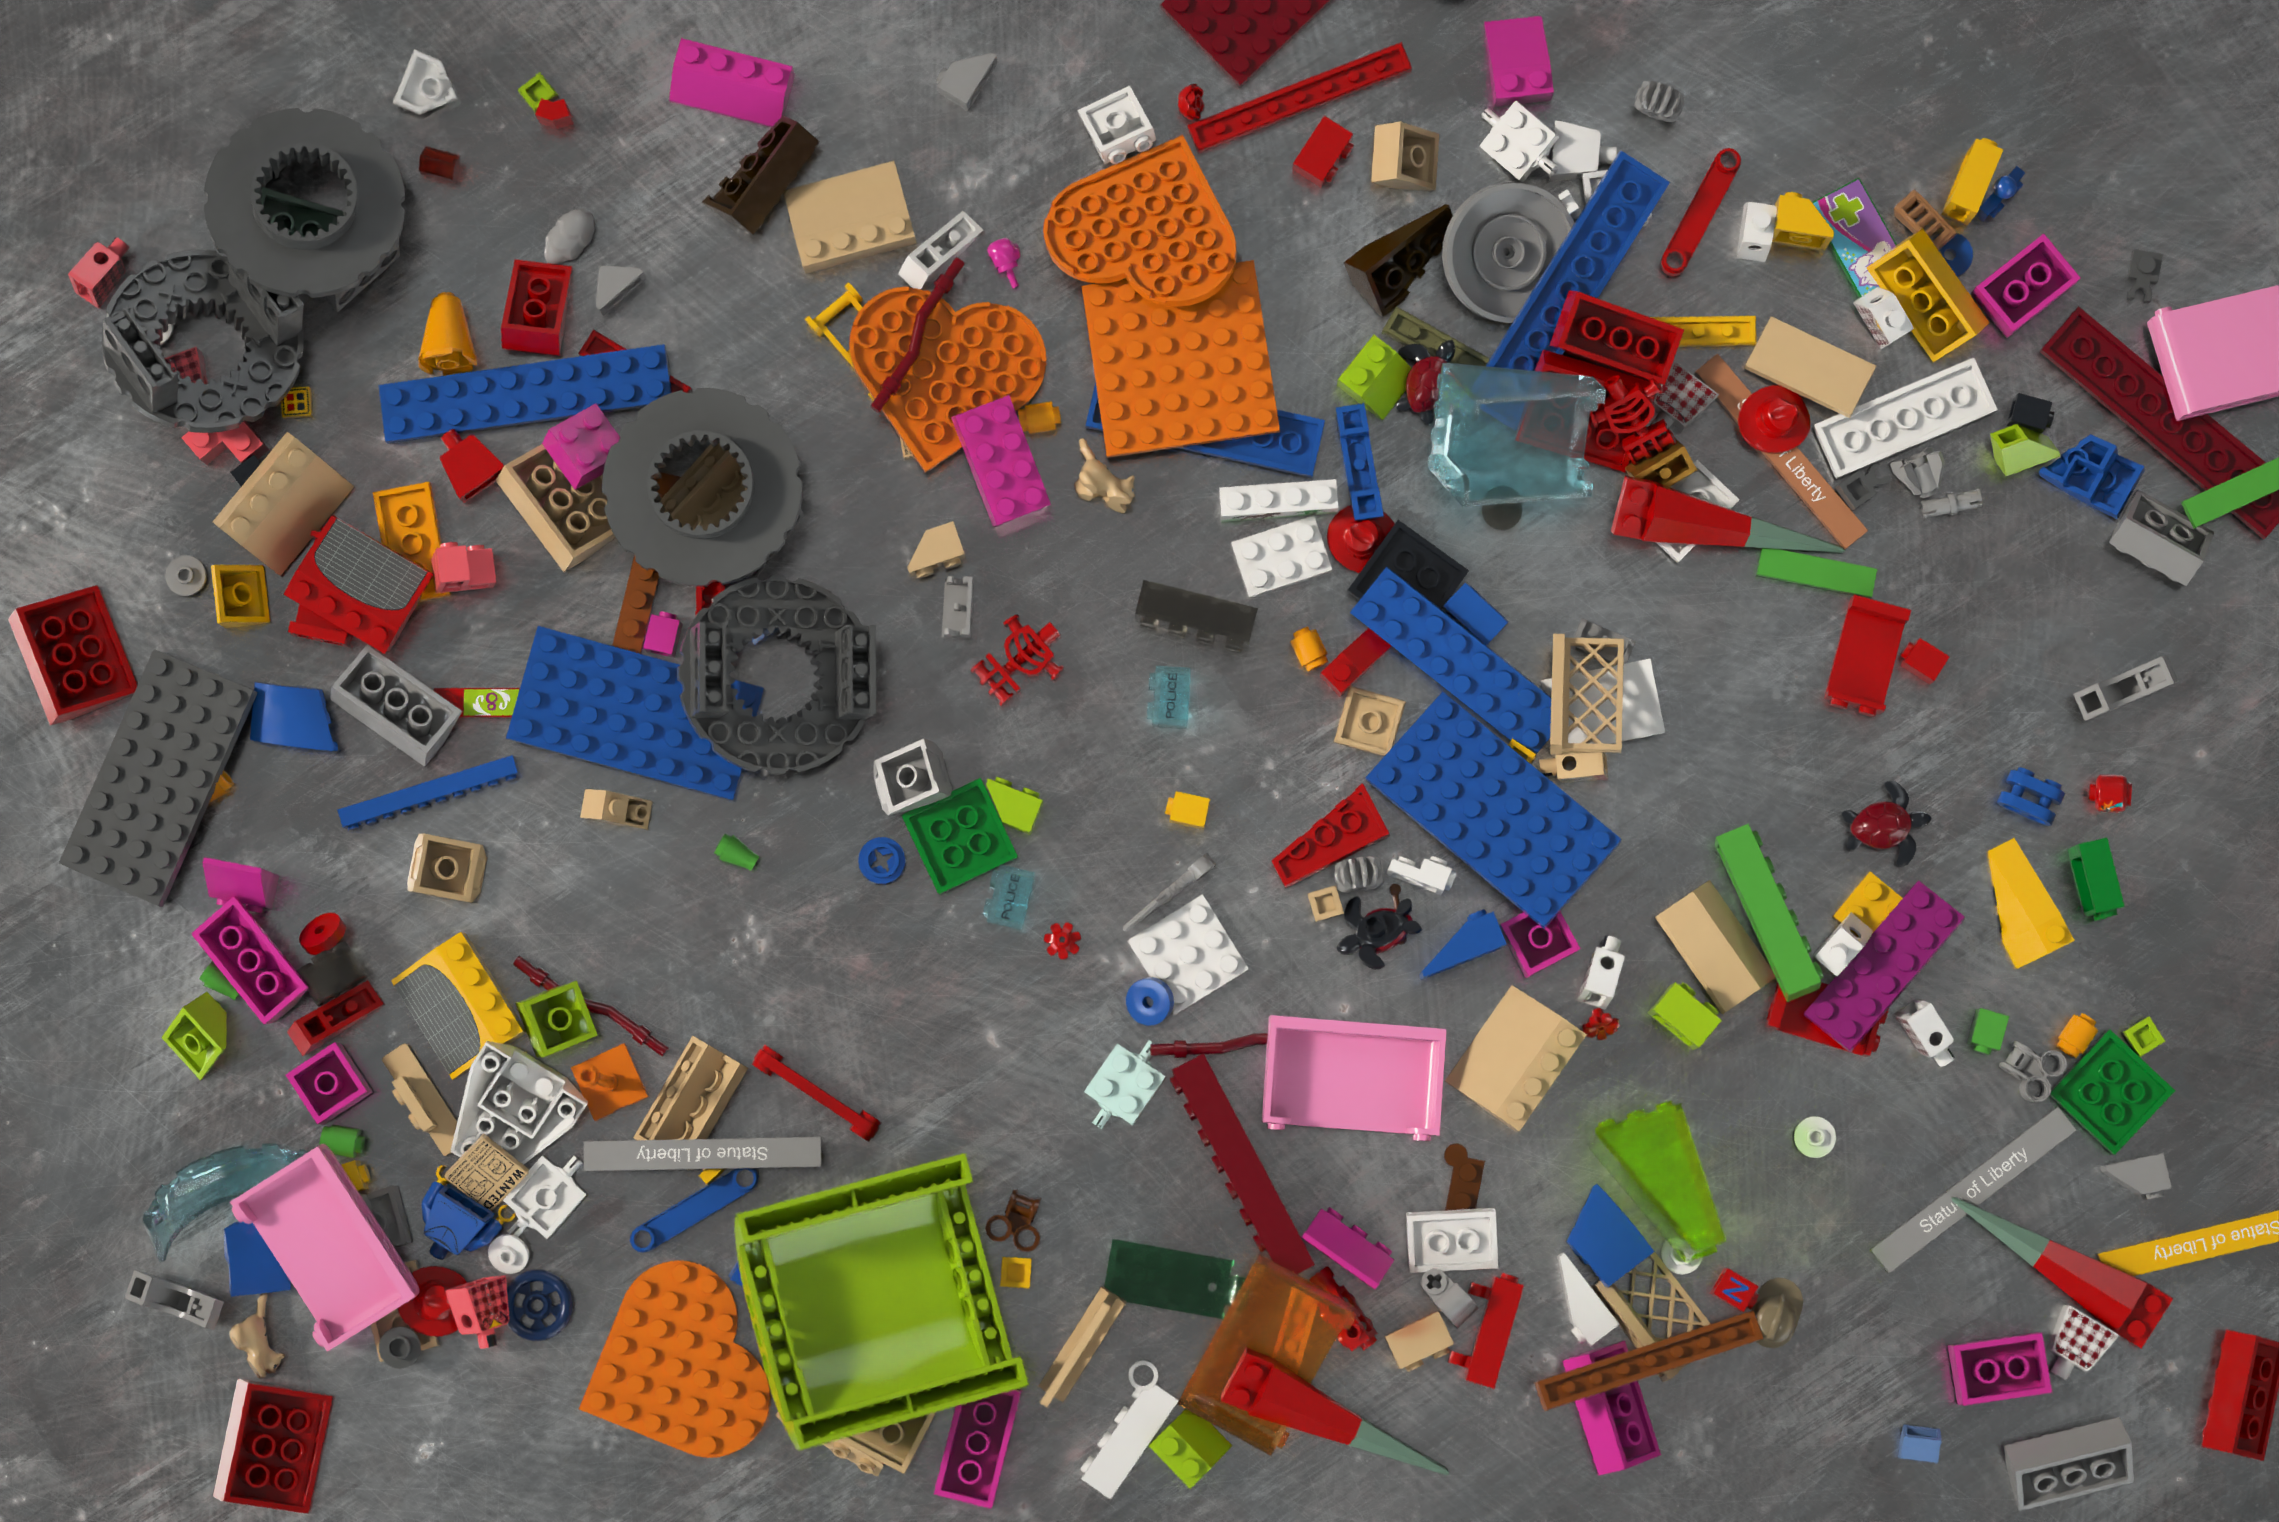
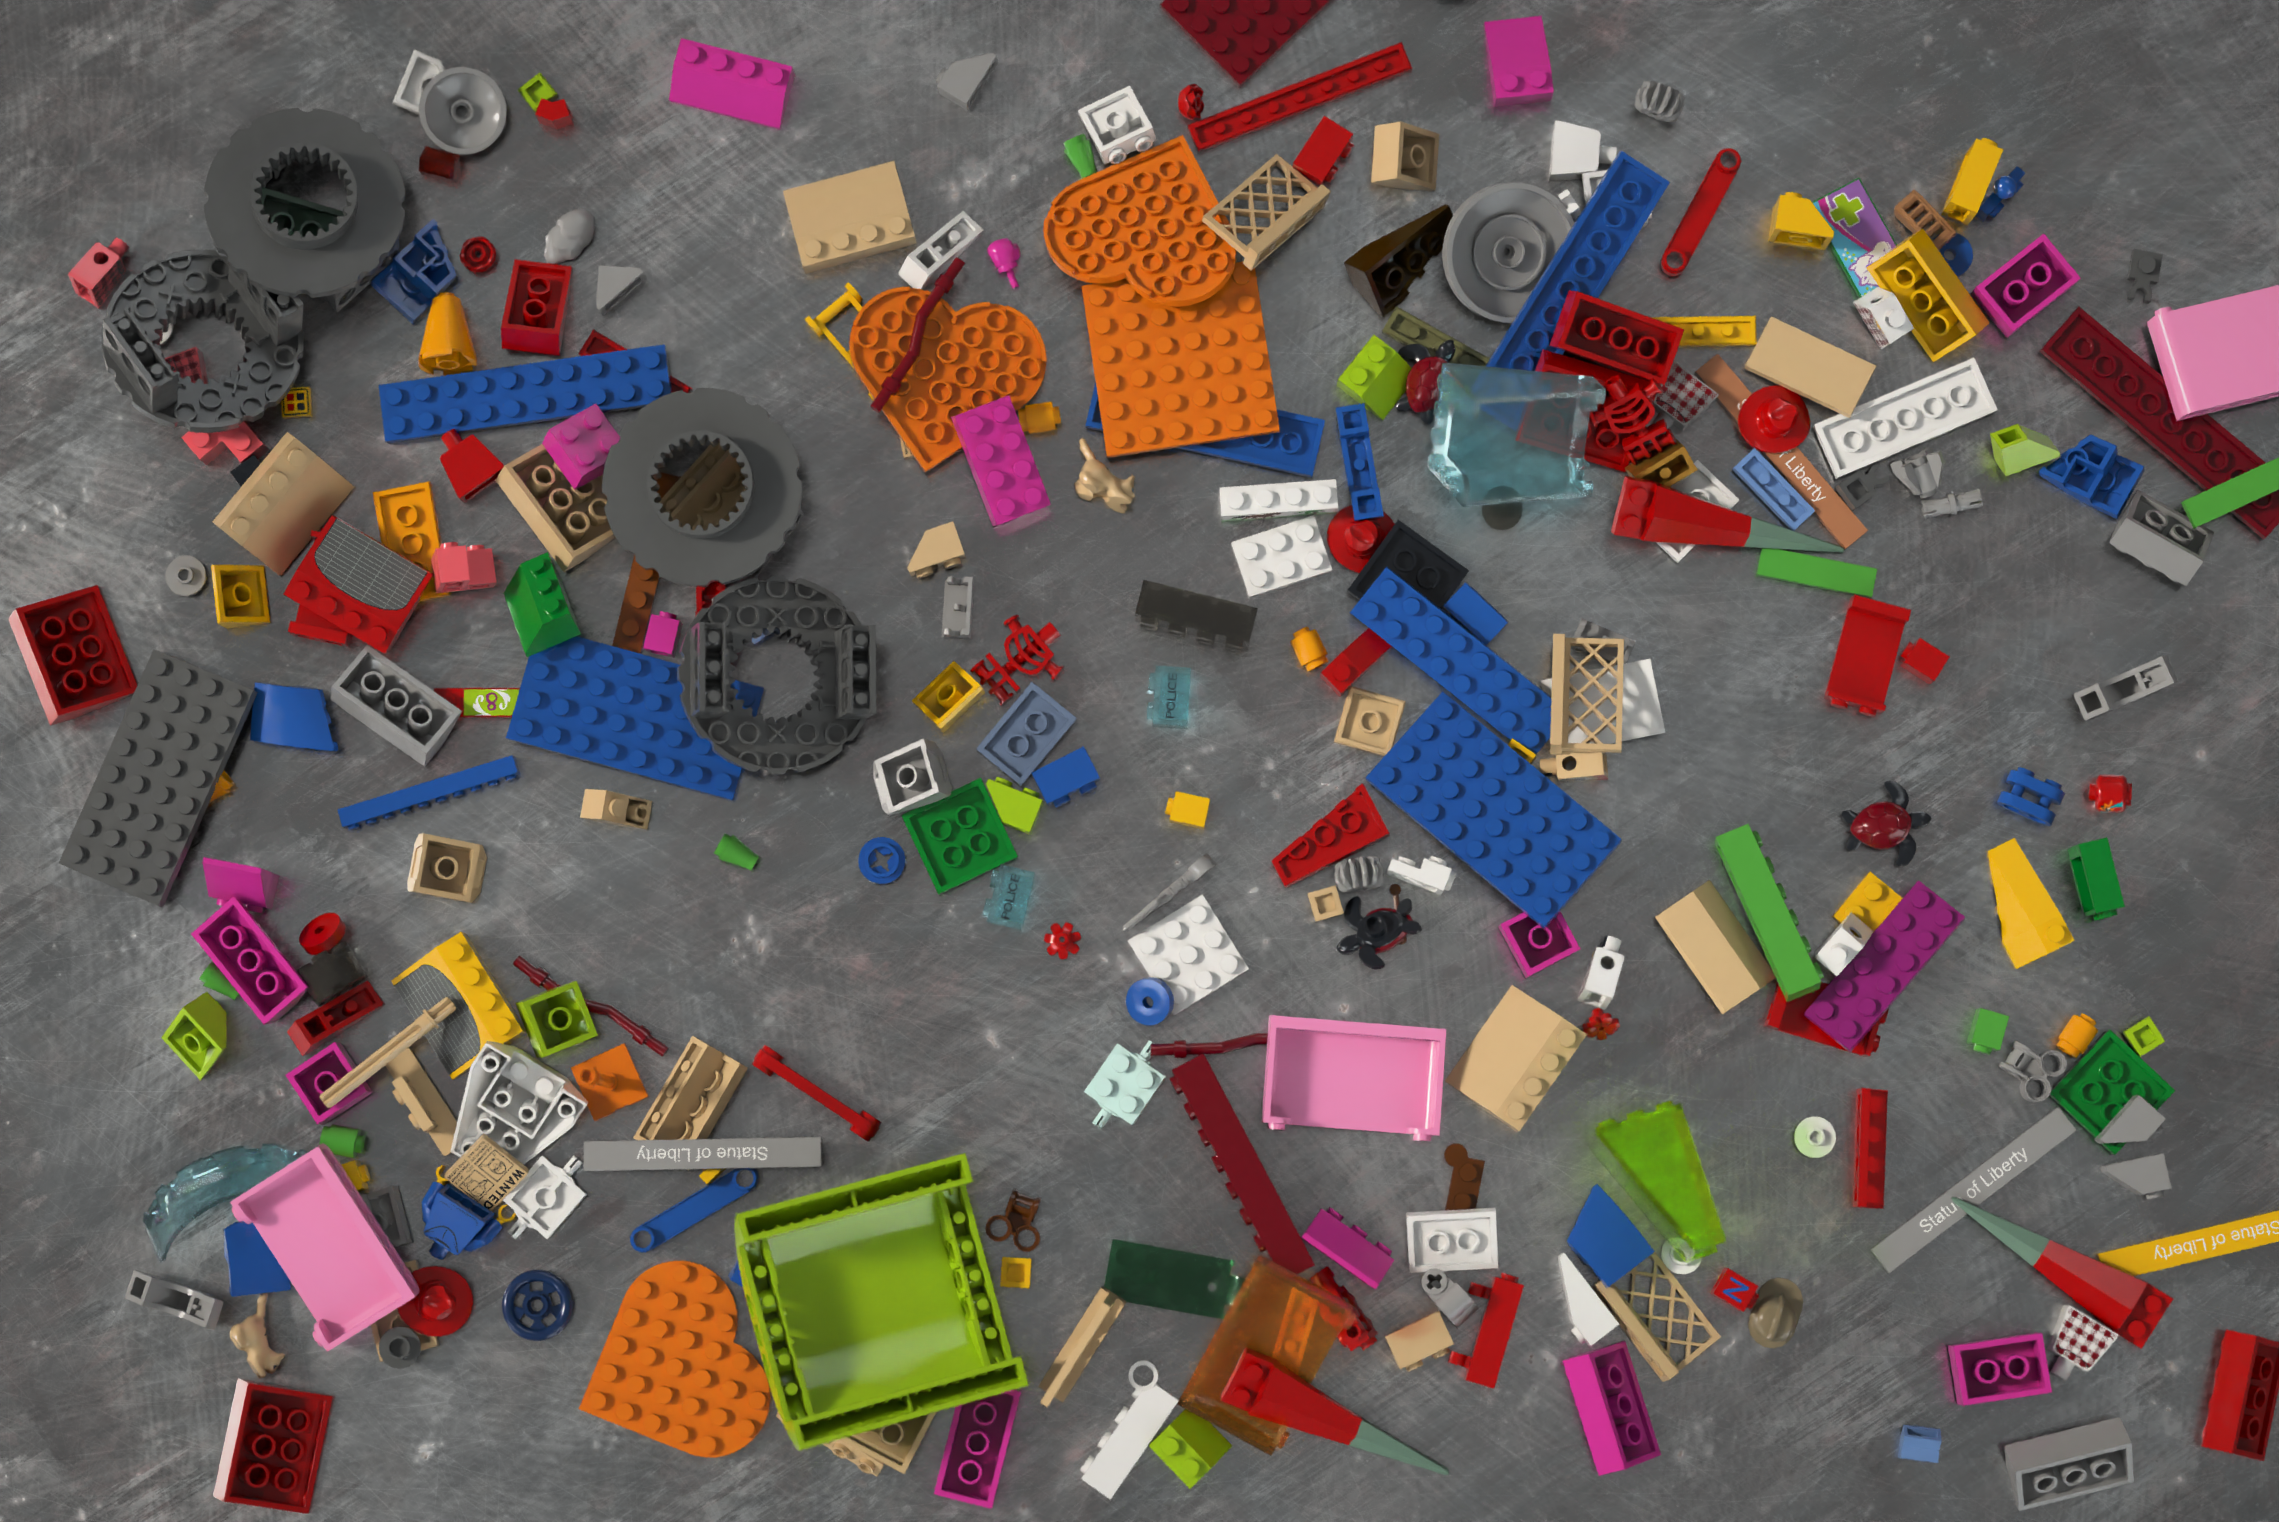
(388, 1052): none -> tan axle
(417, 274): none -> blue slope
(474, 246): none -> red plate
(480, 1308): coral torso -> none
(483, 104): none -> light grey dish
(508, 1253): white piece -> none
(540, 606): none -> green slope
(763, 175): dark brown wedge -> none
(948, 696): none -> yellow slope
(1026, 734): none -> sand blue plate
(1065, 777): none -> blue brick
(1081, 155): none -> bright green cone
(1286, 223): none -> tan fence
(1473, 940): blue slope -> none
(1519, 141): white plate -> none
(1648, 1360): dark orange plate -> none
(1685, 1015): lime brick -> none
(1757, 230): white torso -> none
(1773, 489): none -> medium blue plate
(1870, 1148): none -> red fence
(1919, 1022): white torso -> none
(2031, 413): black brick -> none
(2133, 1123): none -> light grey slope

